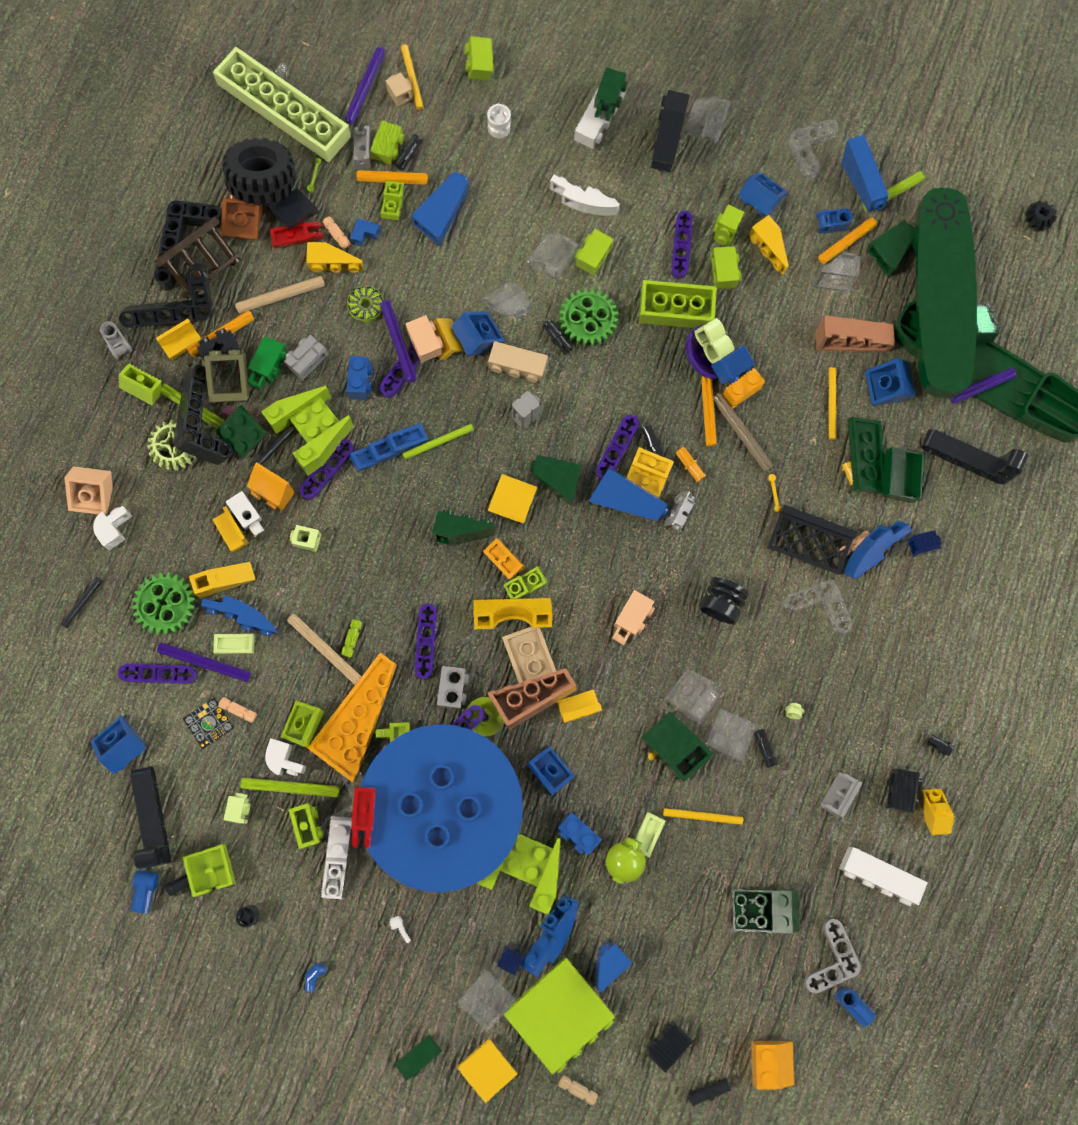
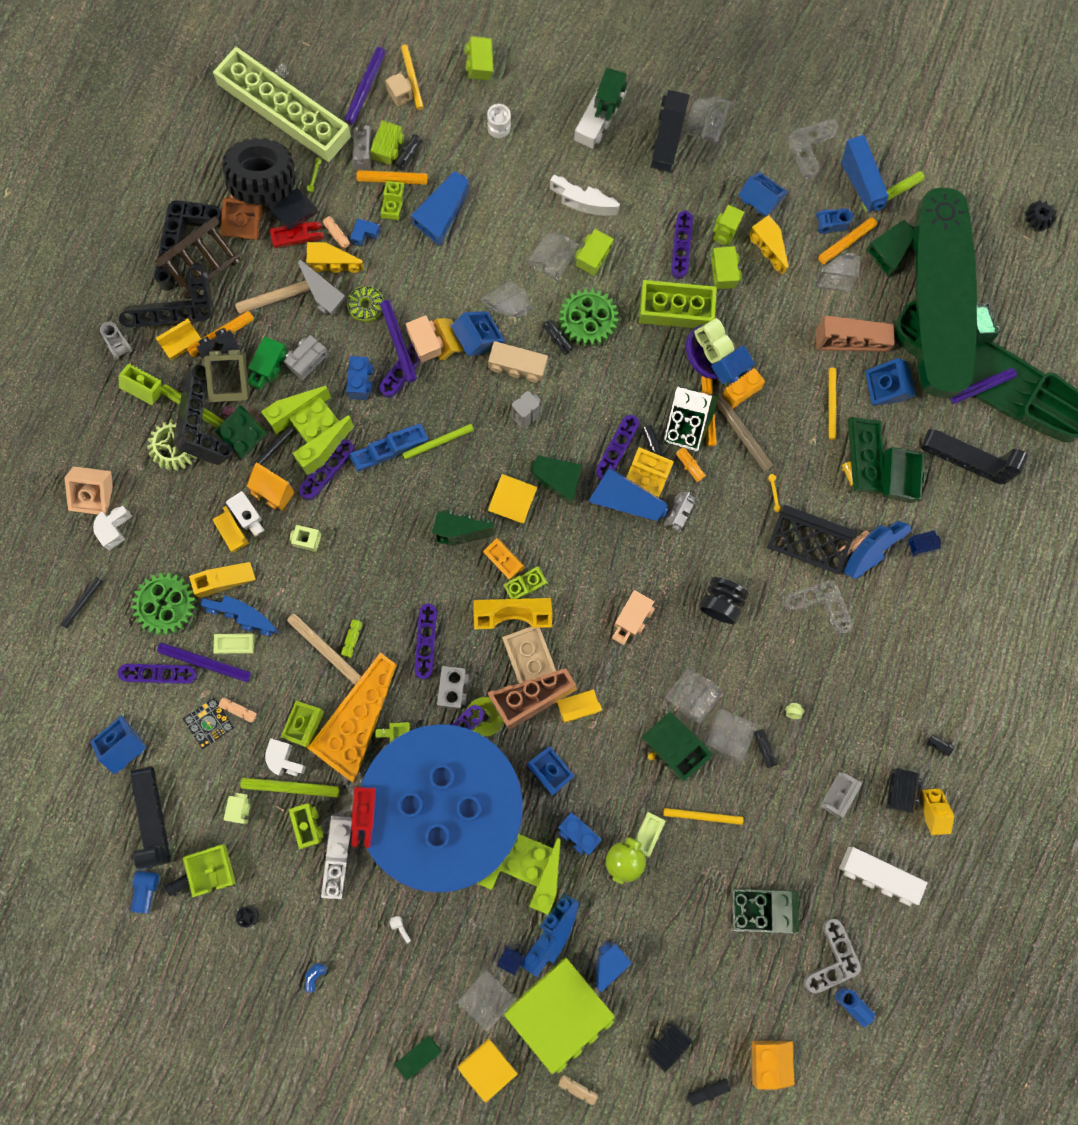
(324, 293): none -> light grey slope
(690, 417): none -> slope

